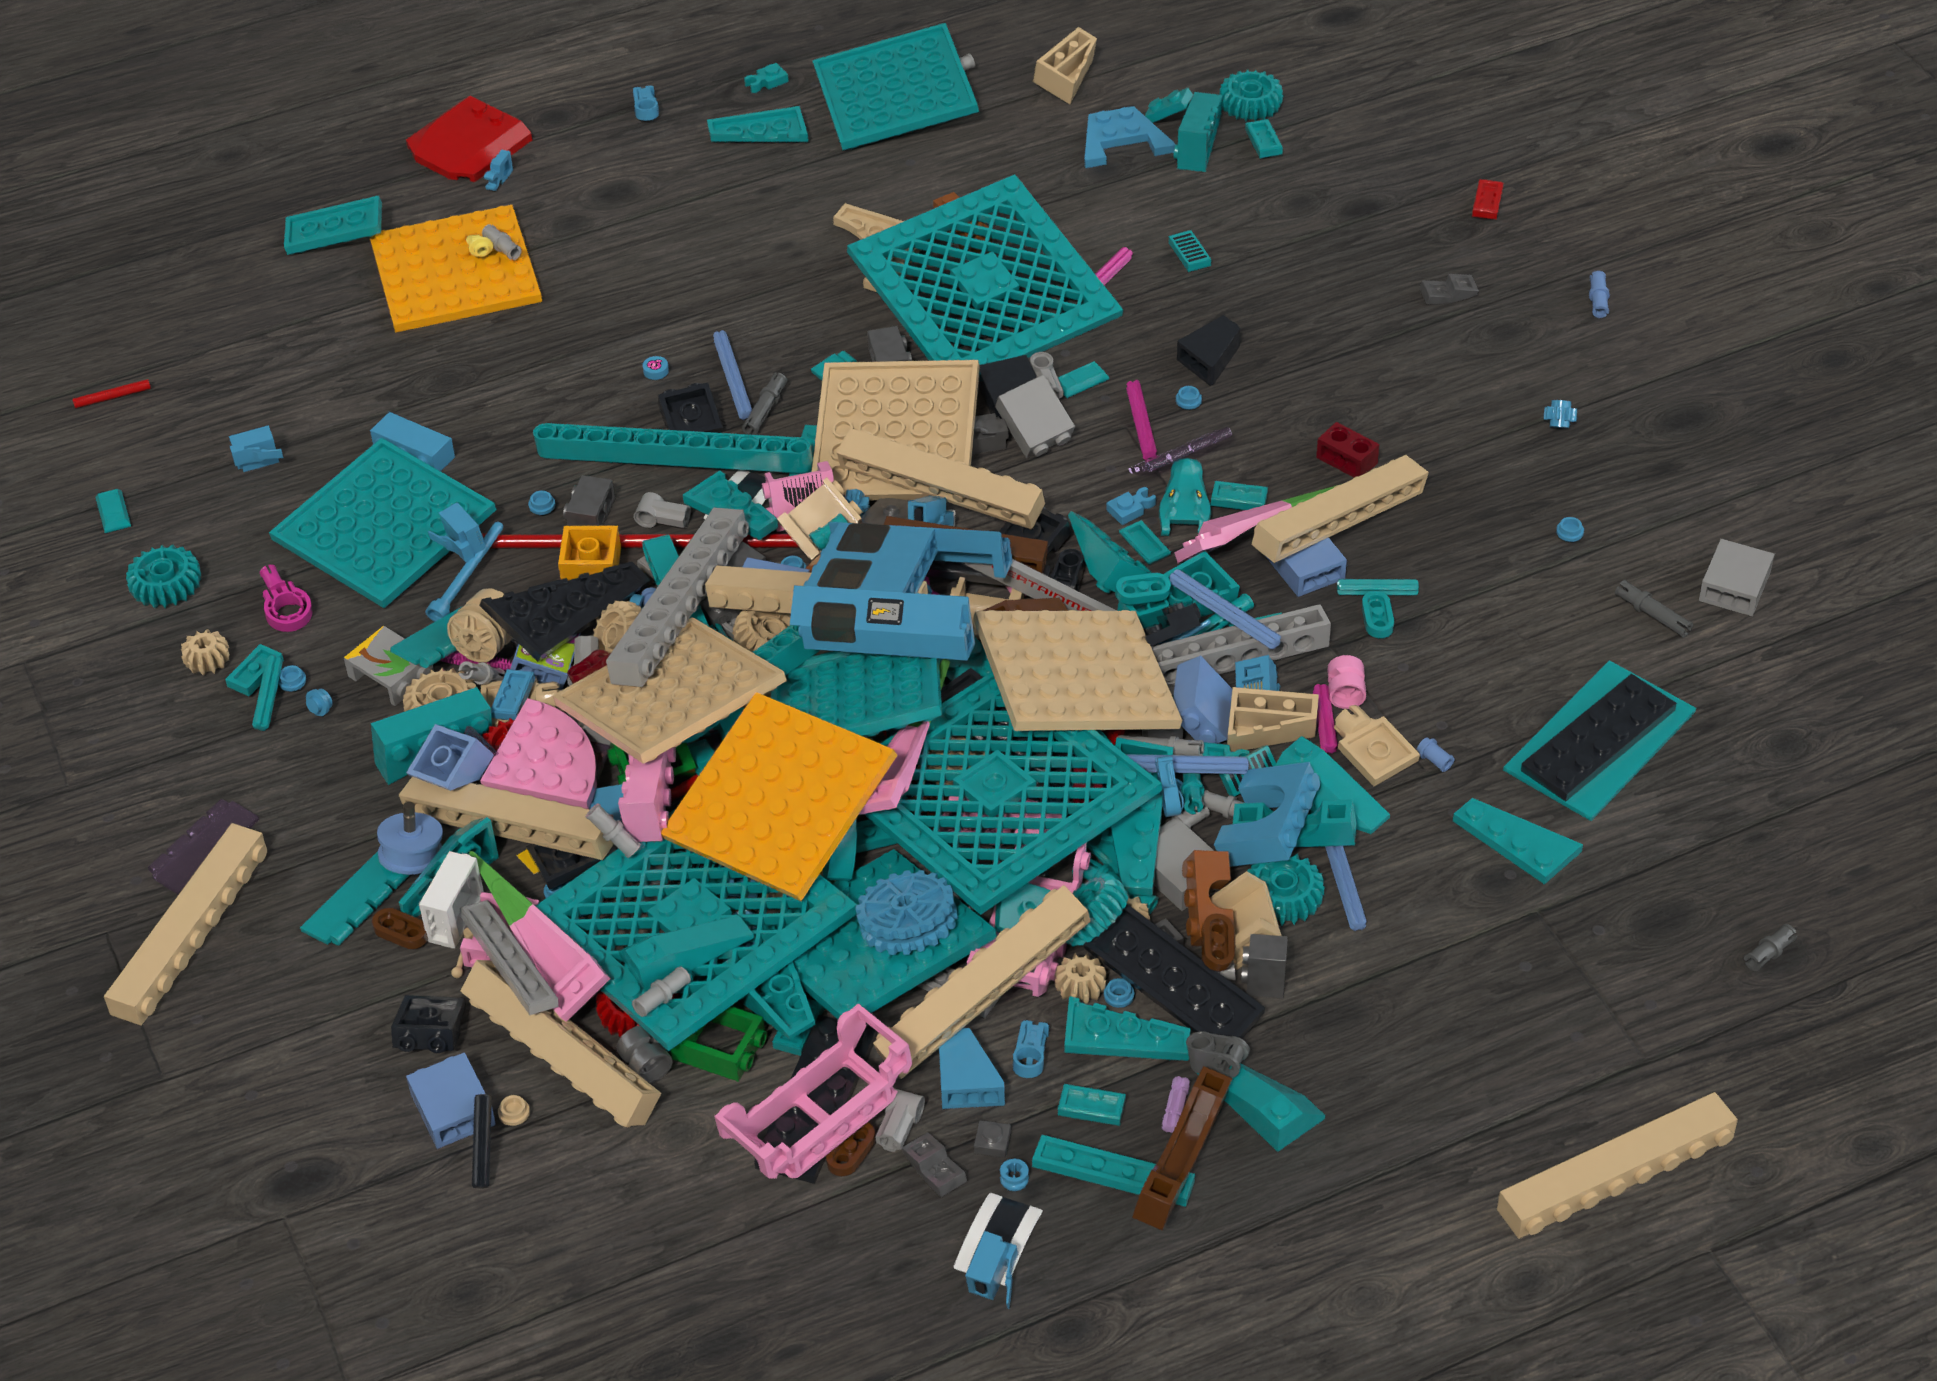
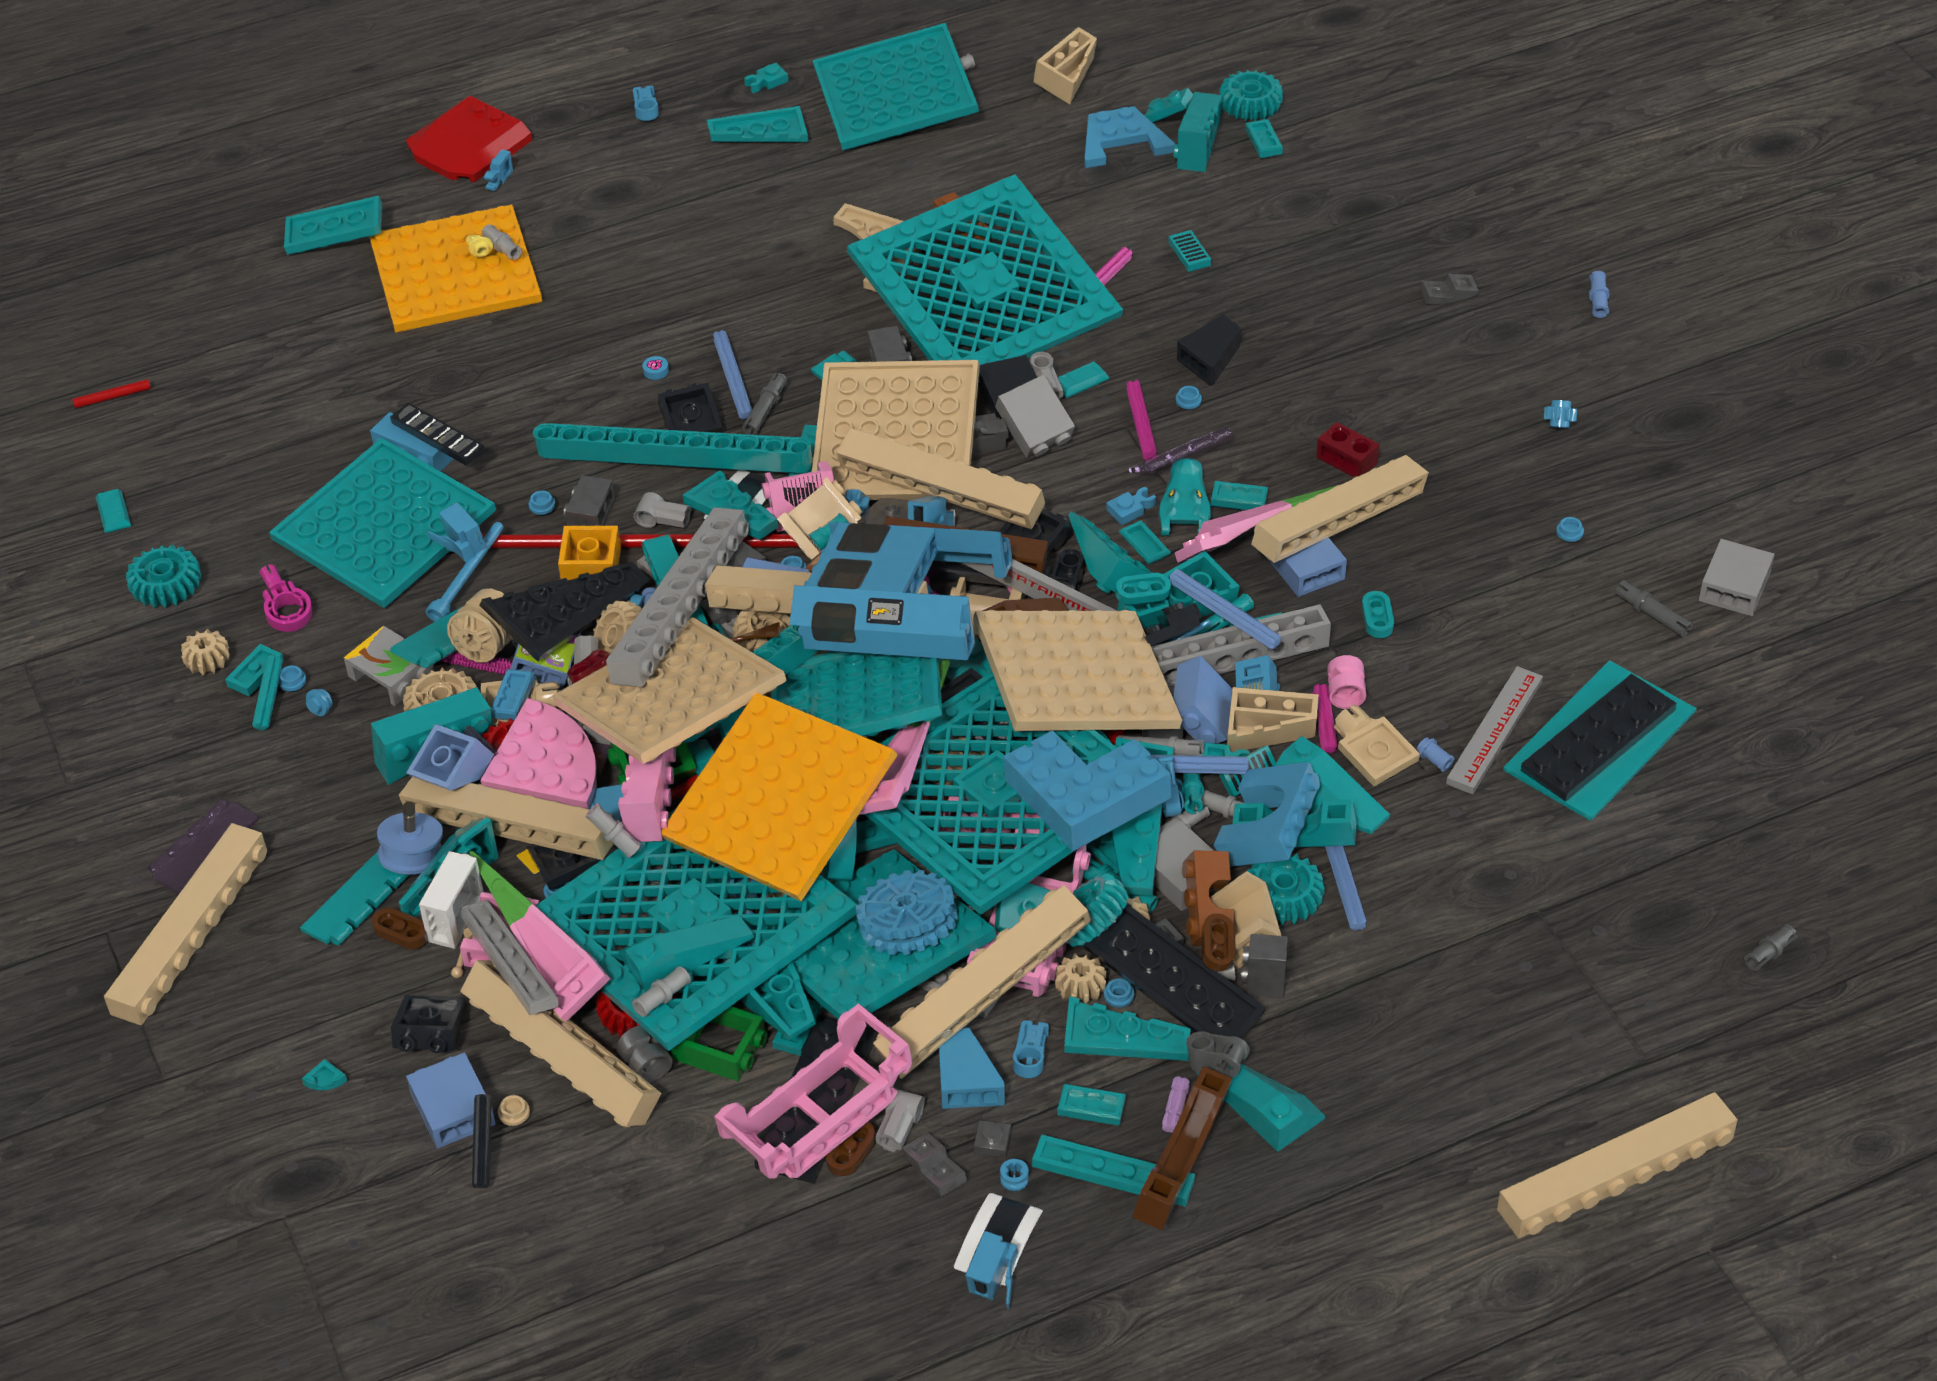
(254, 449): dark azure piece -> none
(324, 1077): none -> teal tile
(437, 434): none -> black tile
(480, 673): light grey pin -> none
(768, 631): none -> reddish brown piece
(1081, 798): none -> dark azure piece
(1395, 587): teal axle -> none
(1487, 199): red plate -> none
(1494, 730): none -> light grey tile
(1520, 841): teal wing -> none

